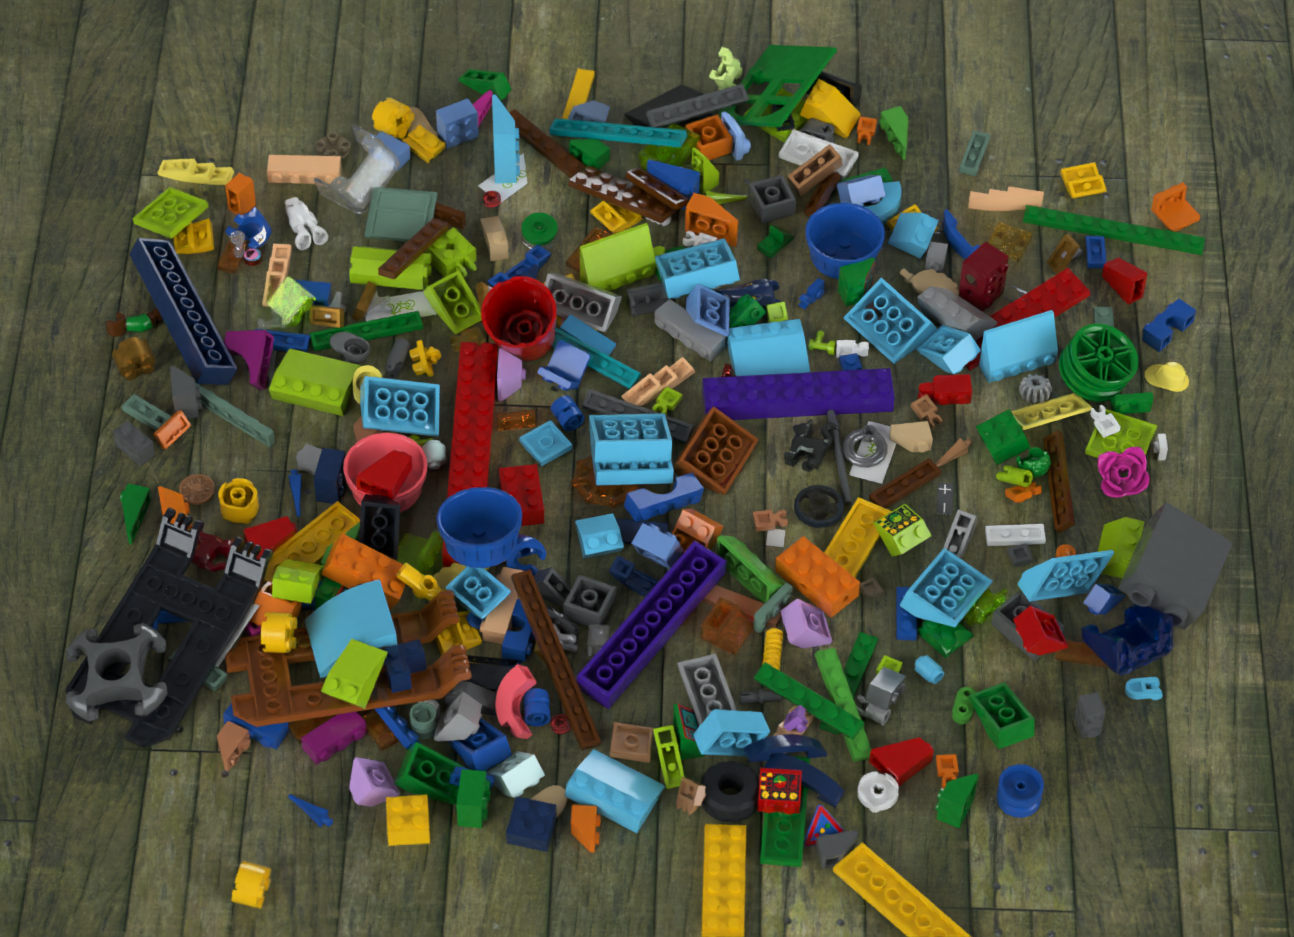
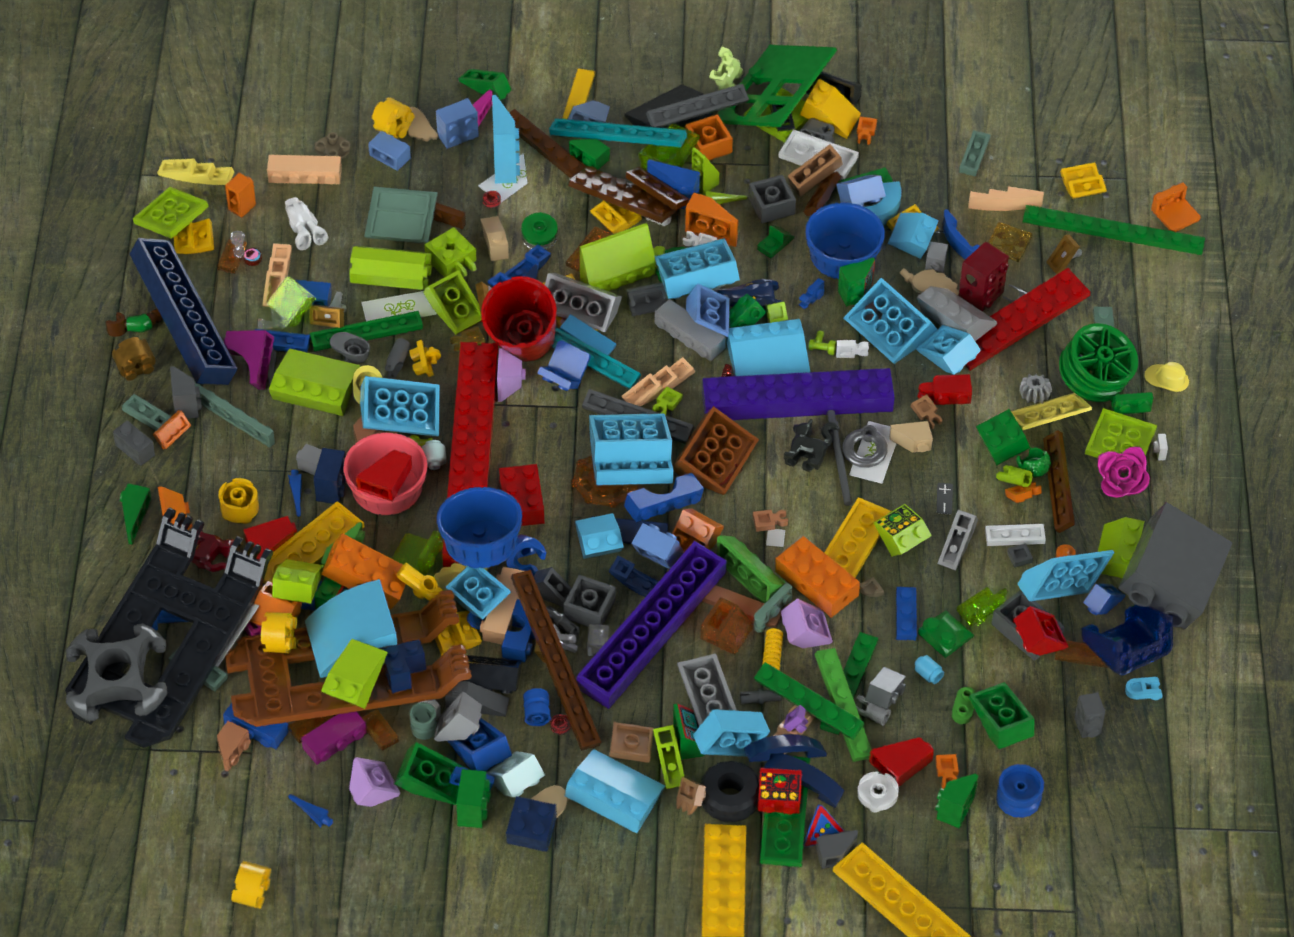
(197, 489): medium nougat wheel -> none
(253, 226): blue piece -> none
(371, 302): piece -> none
(373, 172): clear windscreen -> none
(380, 524): black slope -> none
(398, 726): blue plate -> none
(407, 820): yellow brick -> none
(413, 248): reddish brown plate -> none
(424, 143): yellow plate -> none
(509, 697): coral arch -> none
(516, 420): clear orange plate -> none
(545, 443): medium azure plate -> none
(567, 413): blue wheel -> none
(583, 825): orange slope -> none
(740, 143): light blue slope -> none
(819, 506): clear smoke wheel -> none
(850, 362): blue plate -> none
(889, 663): lime plate -> none
(895, 124): bright green slope -> none
(905, 484): reddish brown plate -> none
(945, 590): medium azure slope -> none
(958, 449): medium nougat piece -> none
(1019, 347): medium azure slope -> none
(1095, 251): blue plate -> none
(1105, 423): white plate -> none
(1125, 279): red slope -> none
(1177, 315): blue arch -> none

